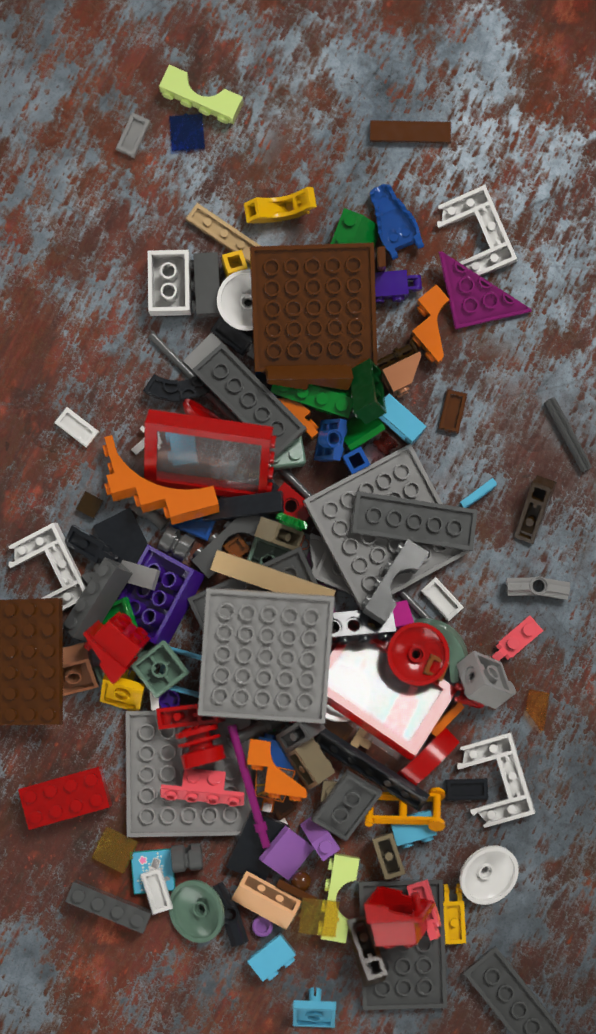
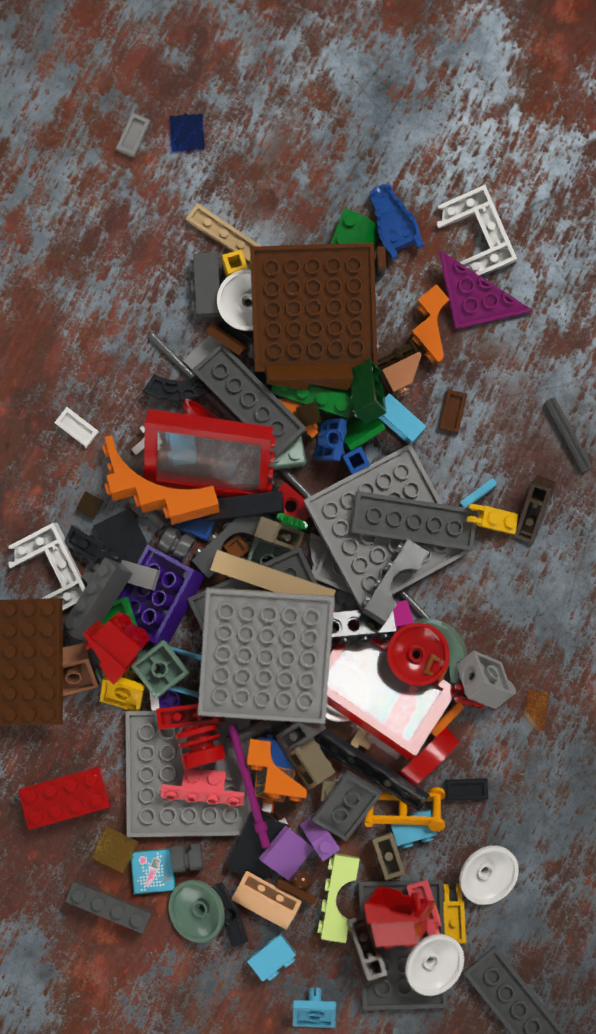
(157, 891): white tile -> none
(169, 283): white brick -> none
(223, 105): yellowish green arch -> none
(226, 339): none -> reddish brown tile
(262, 926): medium lavender tile -> none
(280, 208): yellow arch -> none
(309, 414): none -> dark brown tile
(319, 917): clear yellow piece -> none
(385, 443): clear red wheel -> none
(395, 285): dark purple brick -> none
(410, 131): reddish brown tile -> none
(440, 970): none -> white dish
(442, 599): white tile -> none
(494, 519): none -> yellow hinge
(517, 639): coral hinge -> none
(519, 799): white wedge -> none
(524, 587): light grey piece -> none

